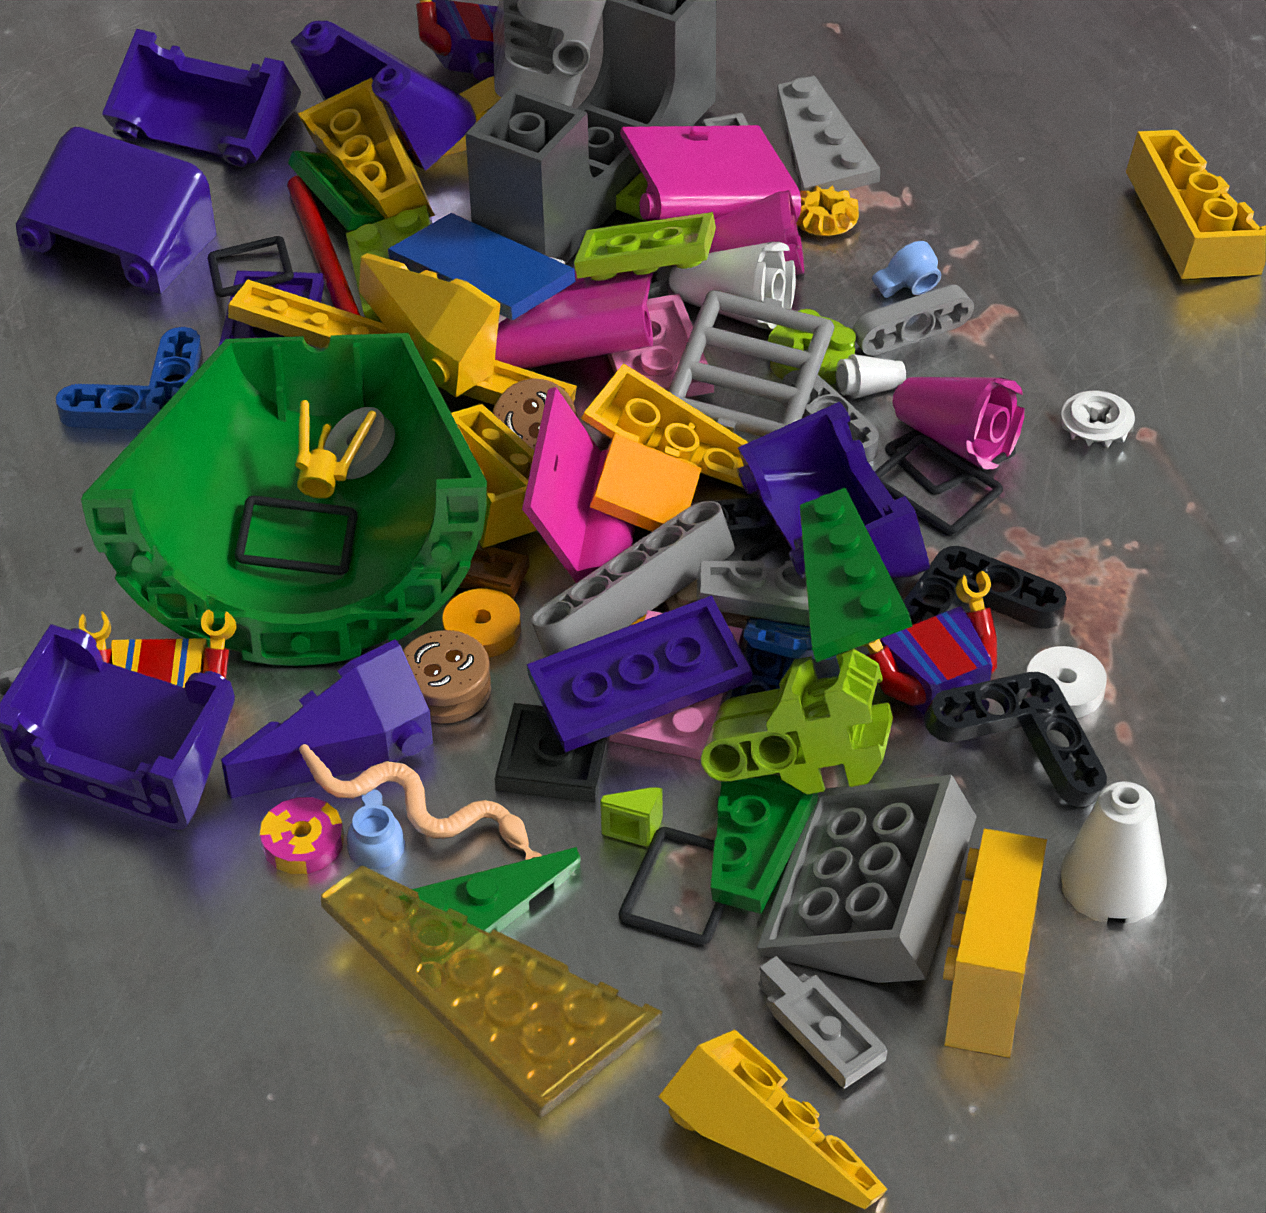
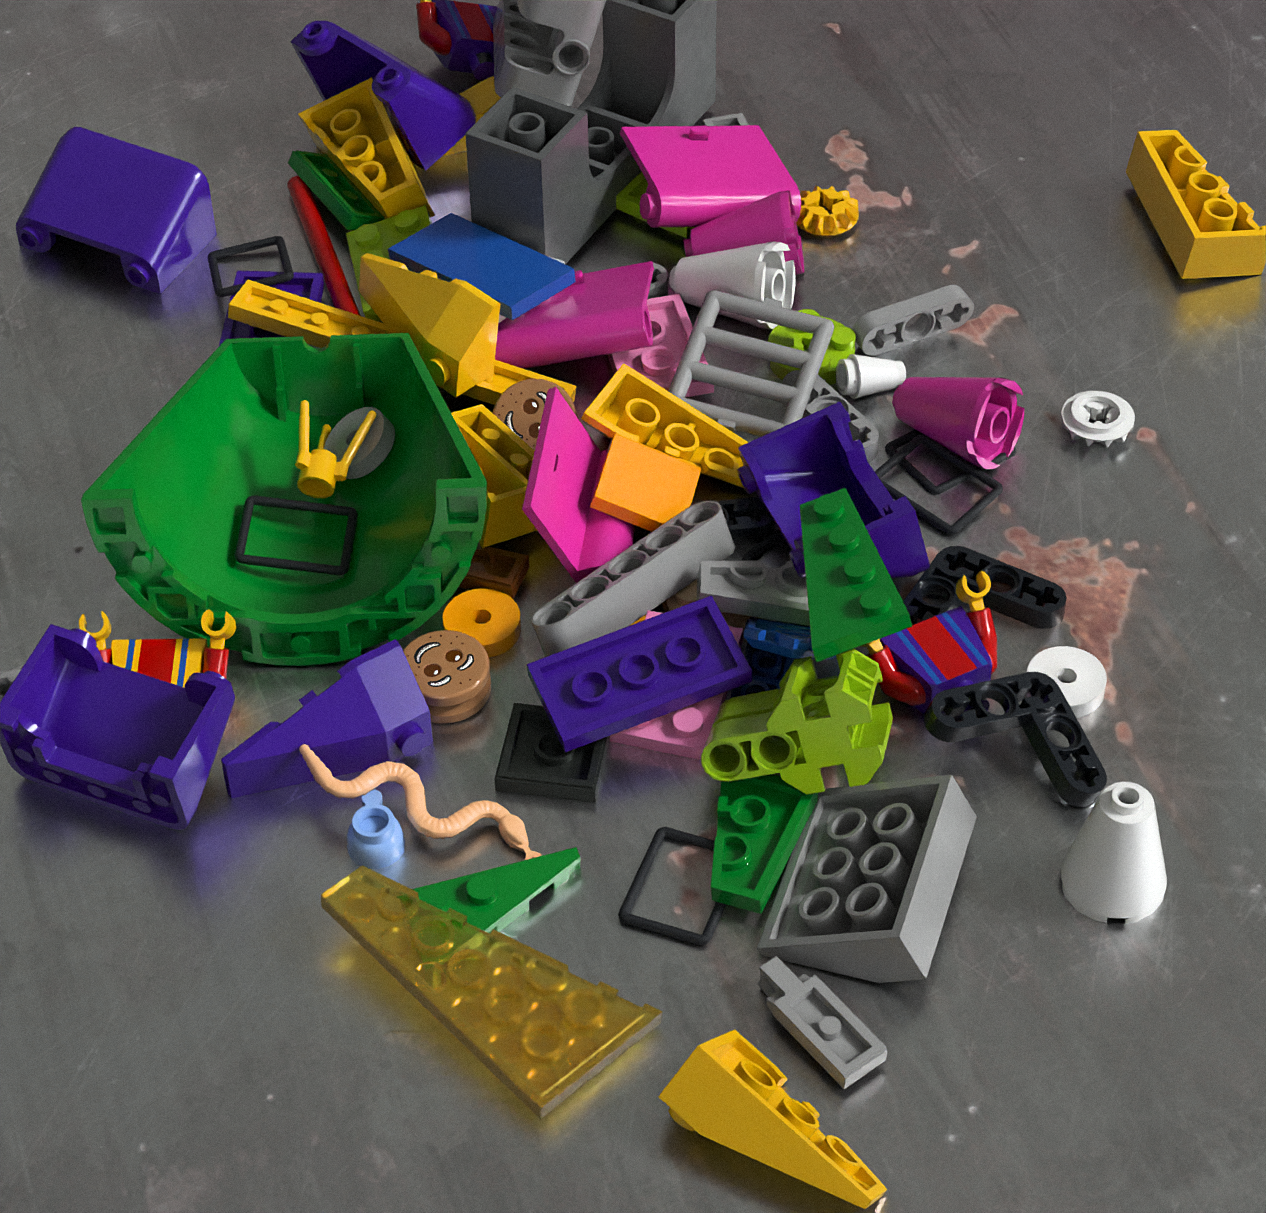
(145, 399): blue beam -> none
(199, 102): dark purple windscreen -> none
(305, 853): piece -> none
(632, 815): lime slope -> none
(645, 246): lime plate -> none
(822, 140): light grey wing -> none
(909, 268): light blue piece -> none
(992, 941): yellow wedge -> none

